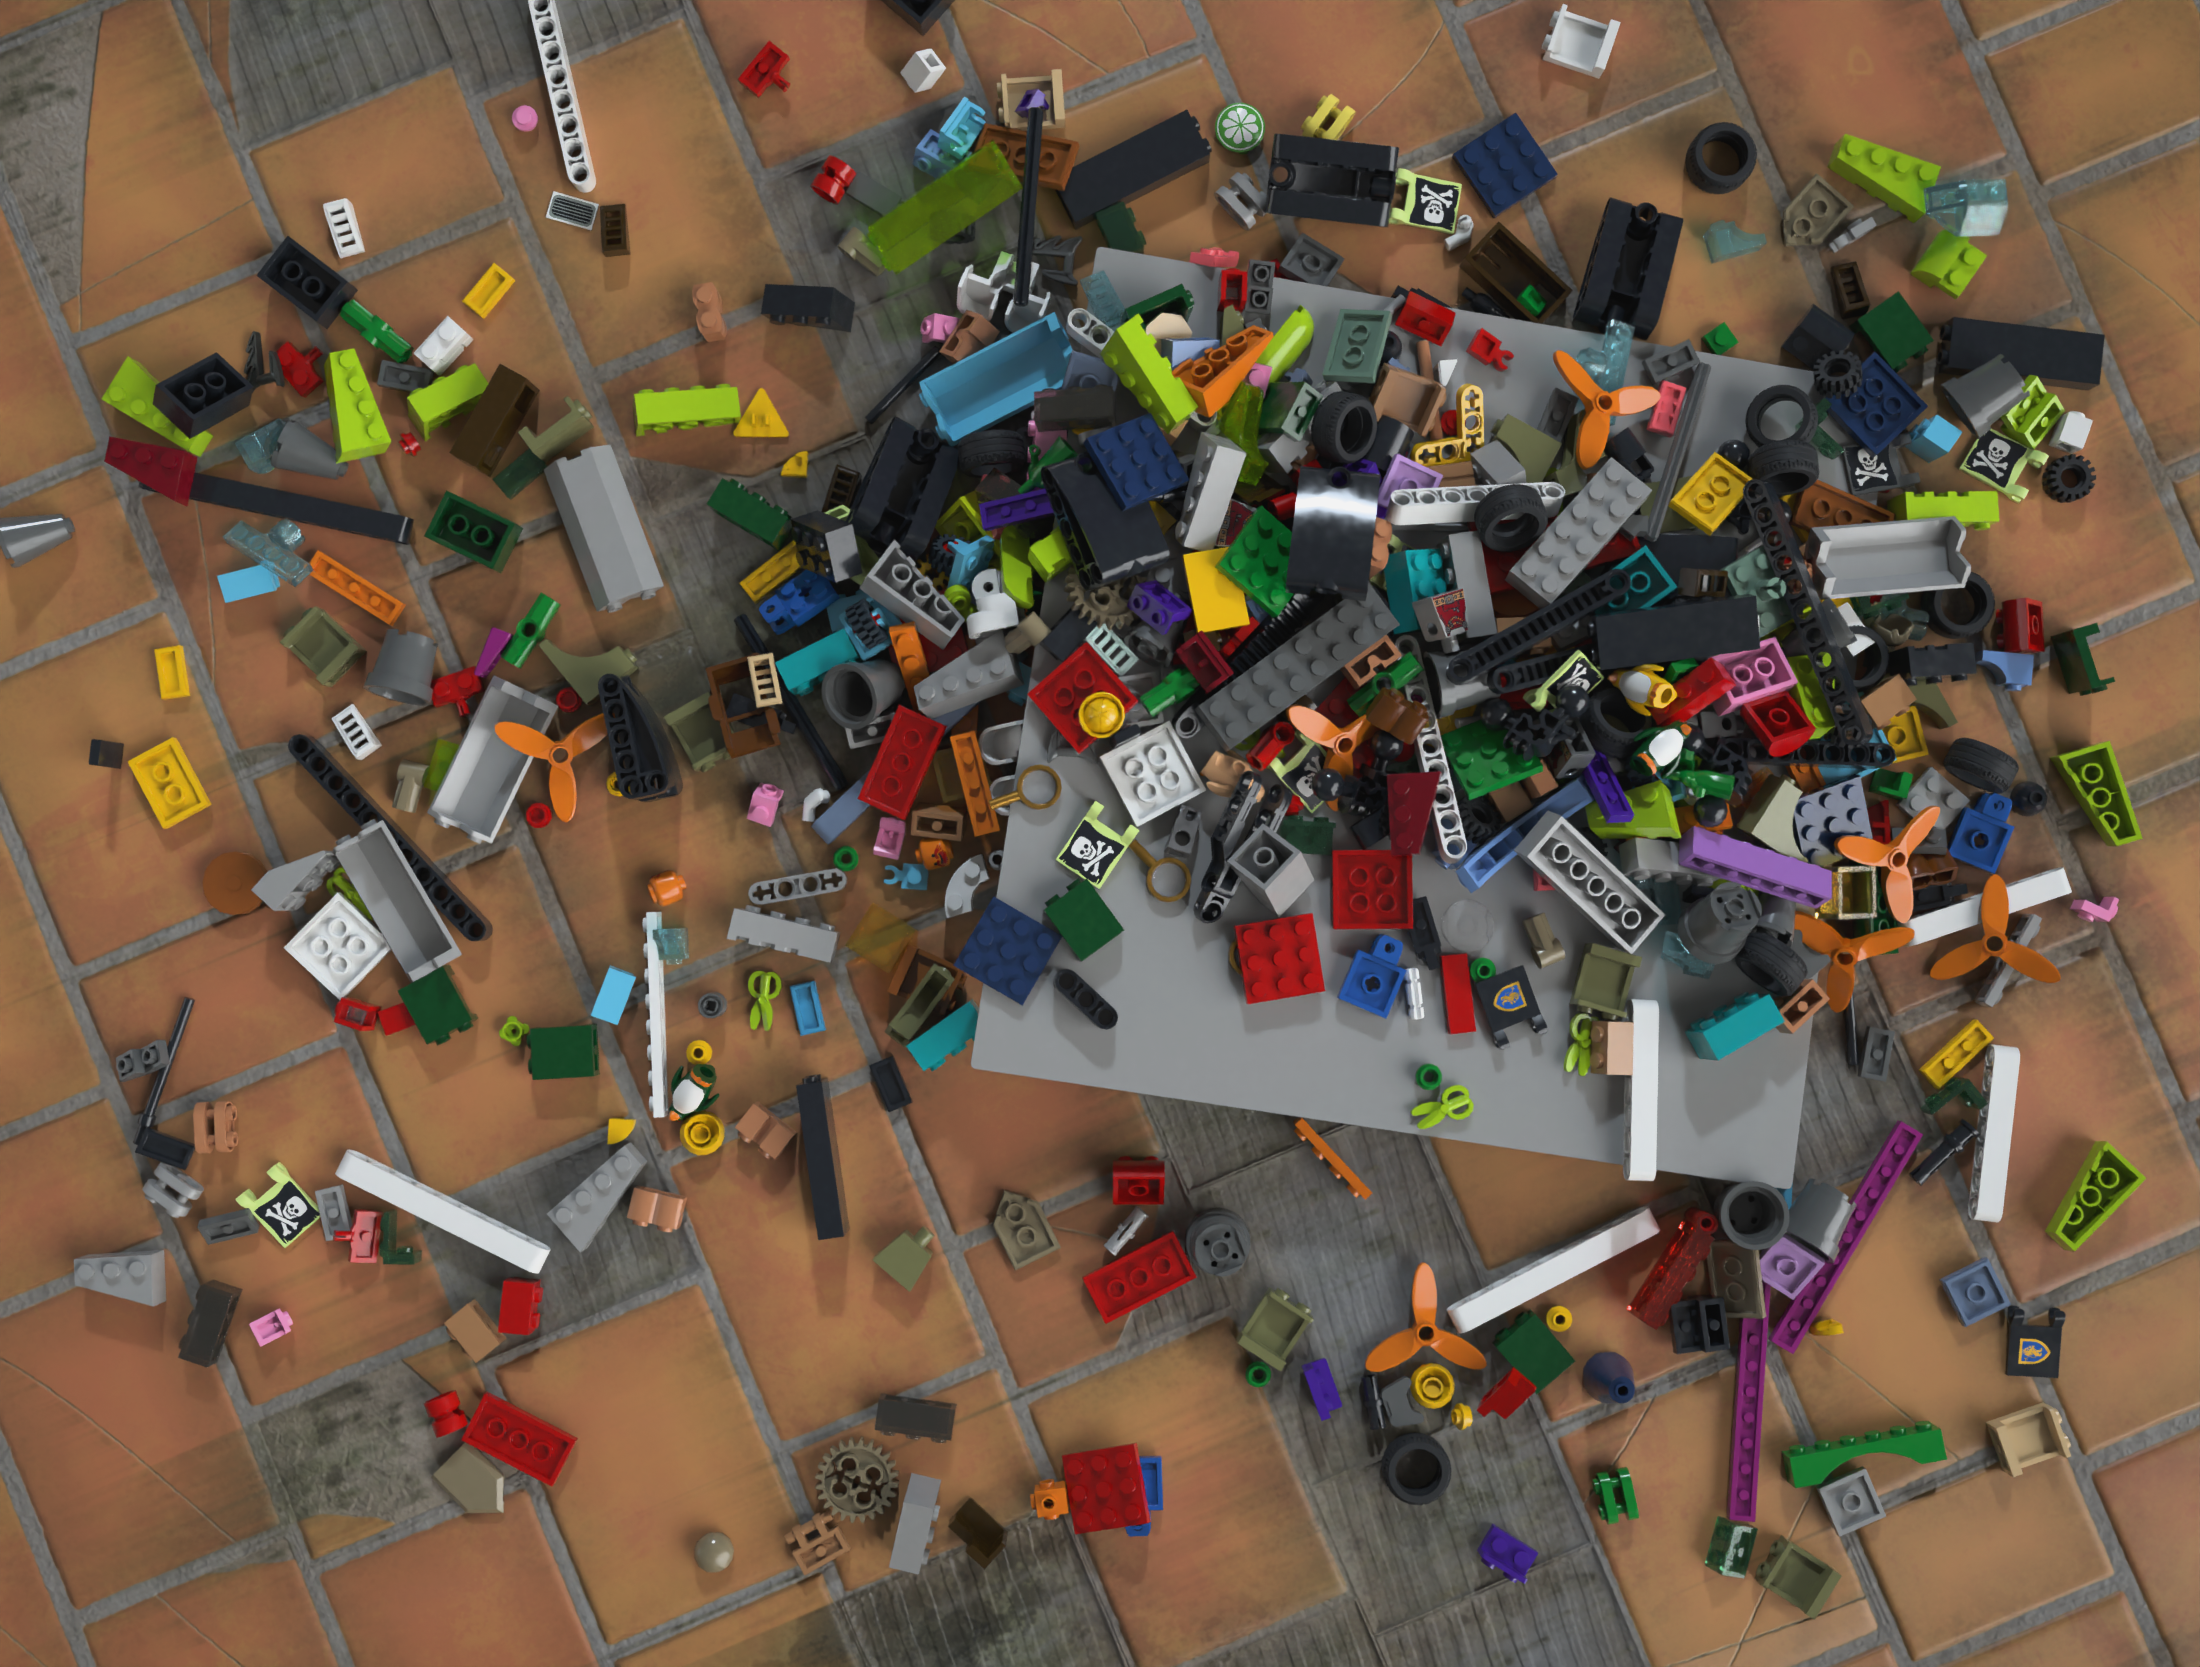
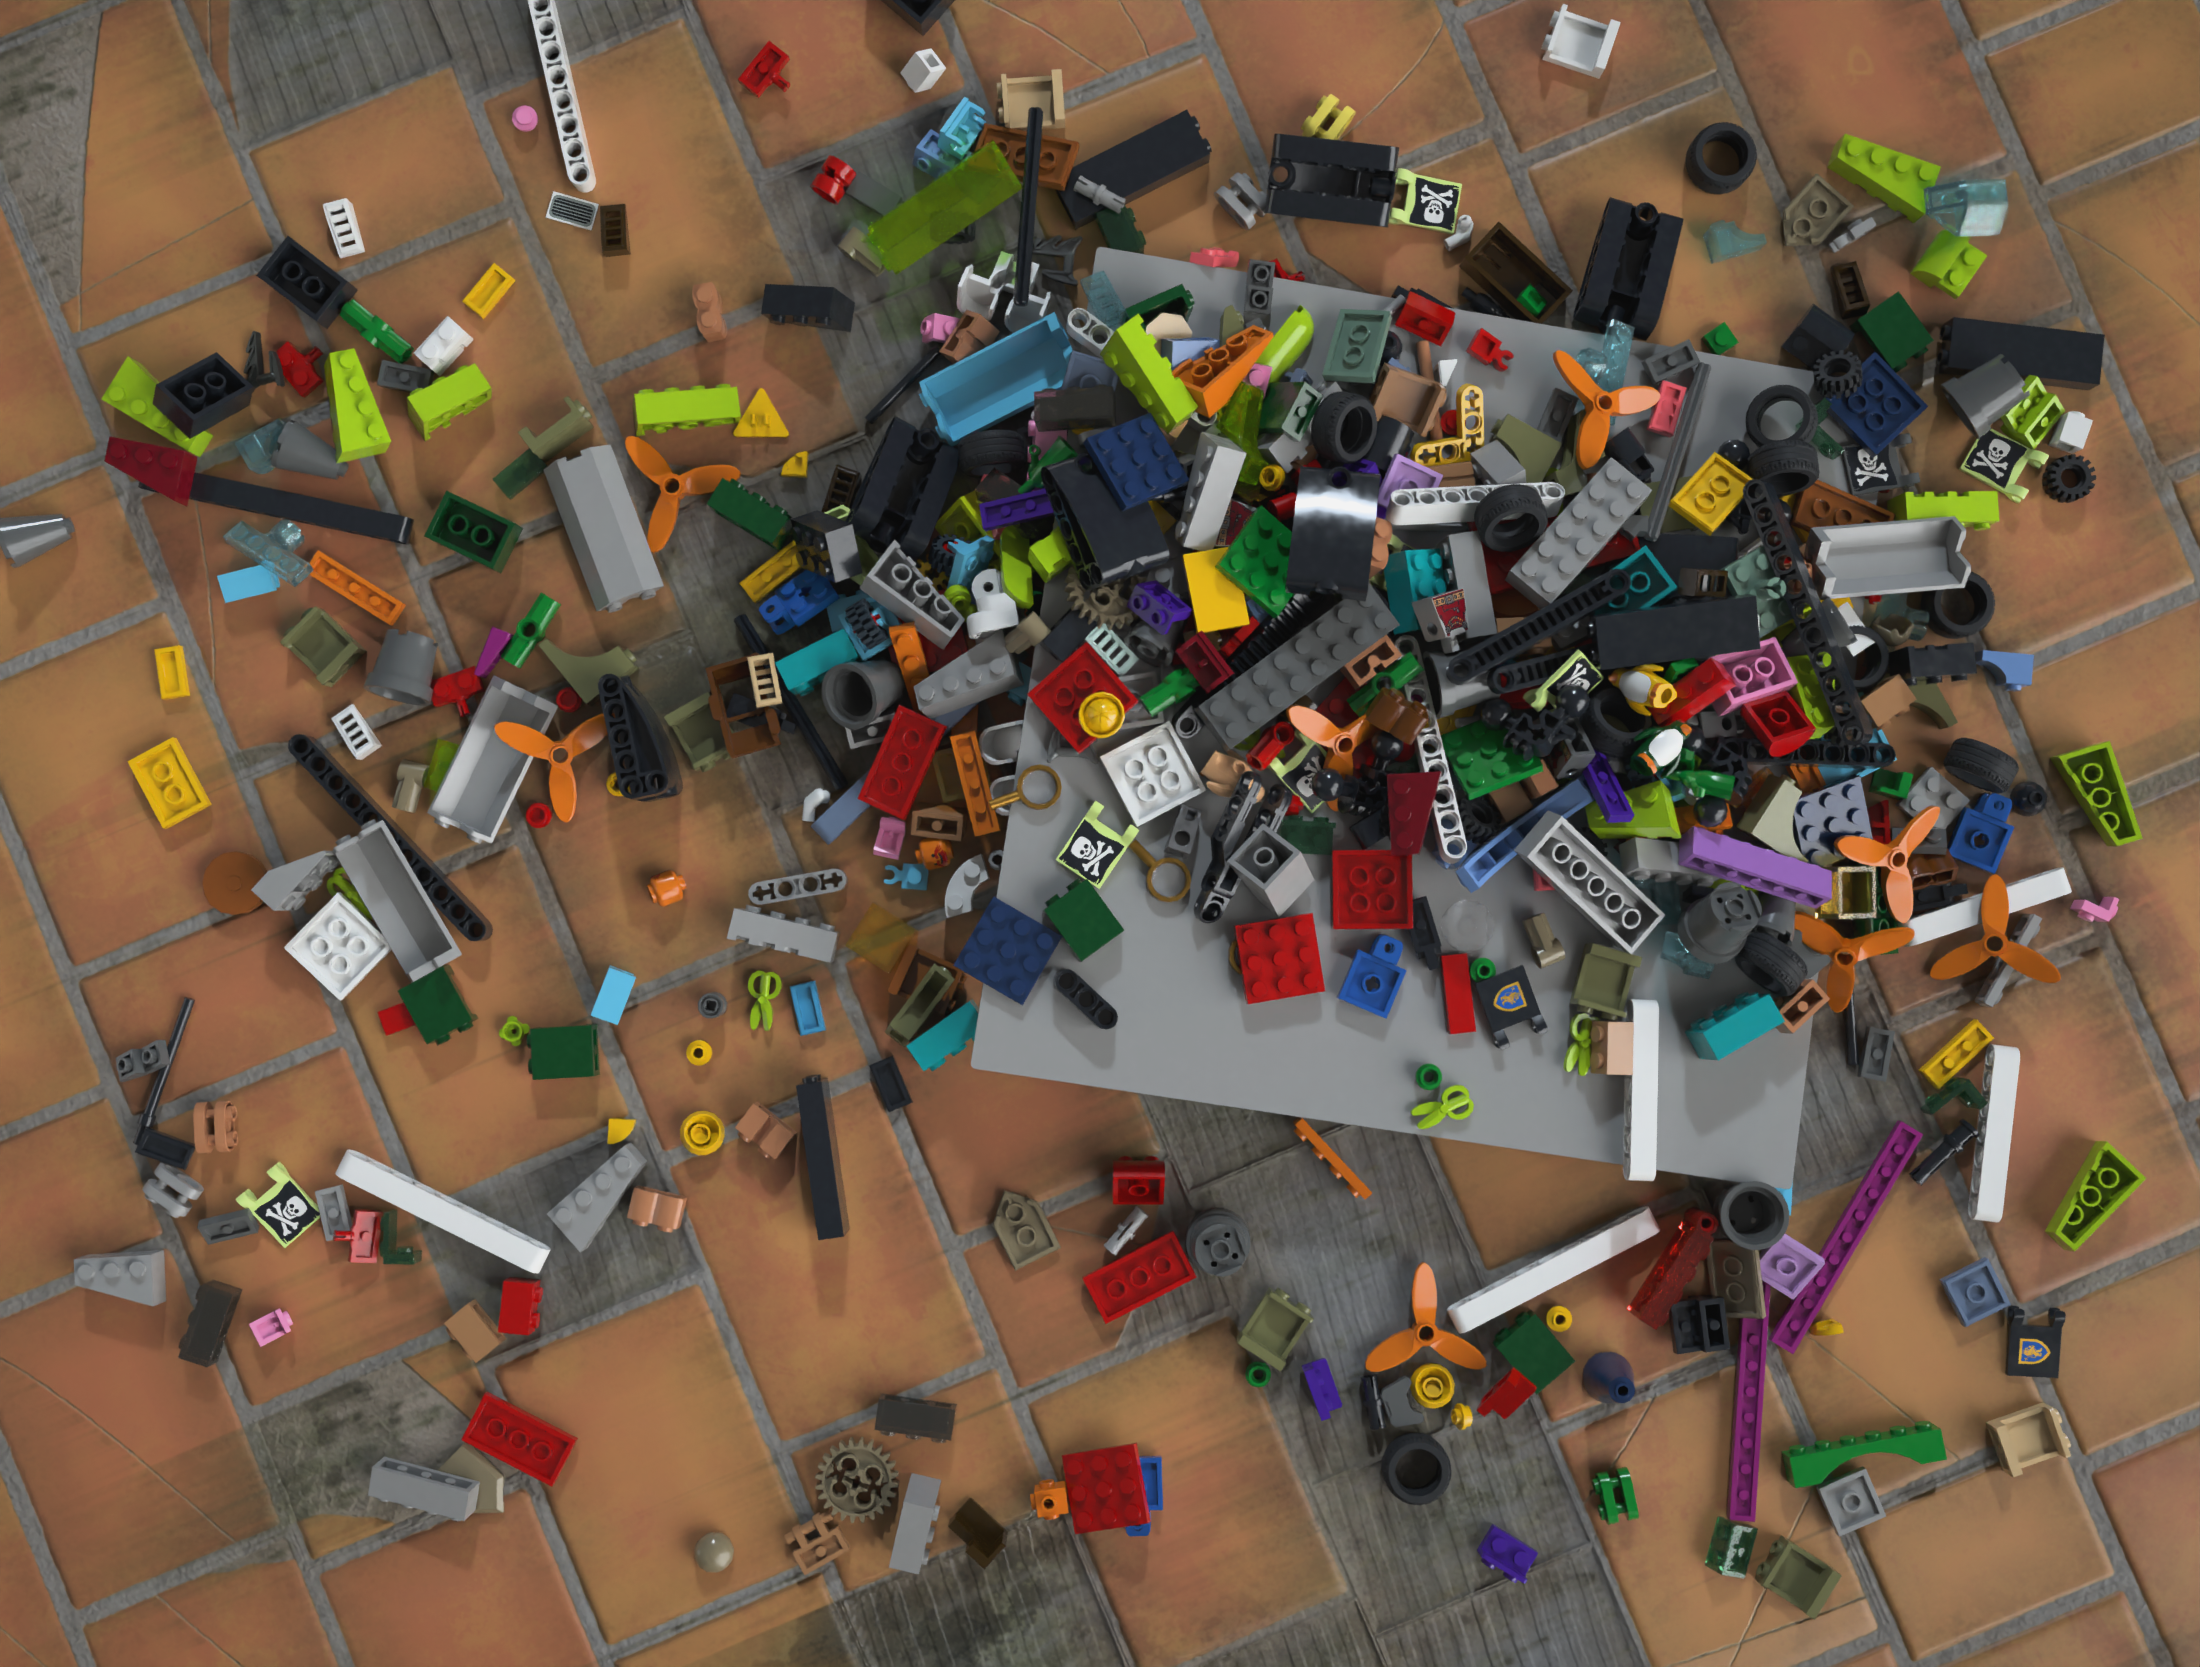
(106, 754): black tile -> none
(356, 1014): red window -> none
(409, 444): red plate -> none
(423, 1489): none -> light grey brick
(445, 1413): red wheel -> none
(494, 420): dark brown piece -> none
(656, 1024): white plate -> none
(672, 944): clear light blue arch -> none
(691, 483): none -> orange piece
(692, 1091): animal -> none
(764, 804): bright pink bracket -> none
(837, 858): green plate -> none
(906, 1256): olive torso -> none
(1032, 98): dark purple tile -> none
(1099, 194): none -> light grey pin
(1124, 736): black tile -> none
(1232, 289): red window -> none
(1239, 127): dish -> none
(1267, 475): none -> yellow plate
(1310, 262): dark grey plate -> none
(1413, 994): white axle -> none
(1504, 165): dark blue plate -> none
(1820, 1219): dark grey piece -> none
(1863, 607): clear green bracket -> none
(1906, 736): yellow plate -> none
(1933, 438): medium azure brick -> none
(2021, 626): red brick -> none
(2077, 661): dark green panel -> none

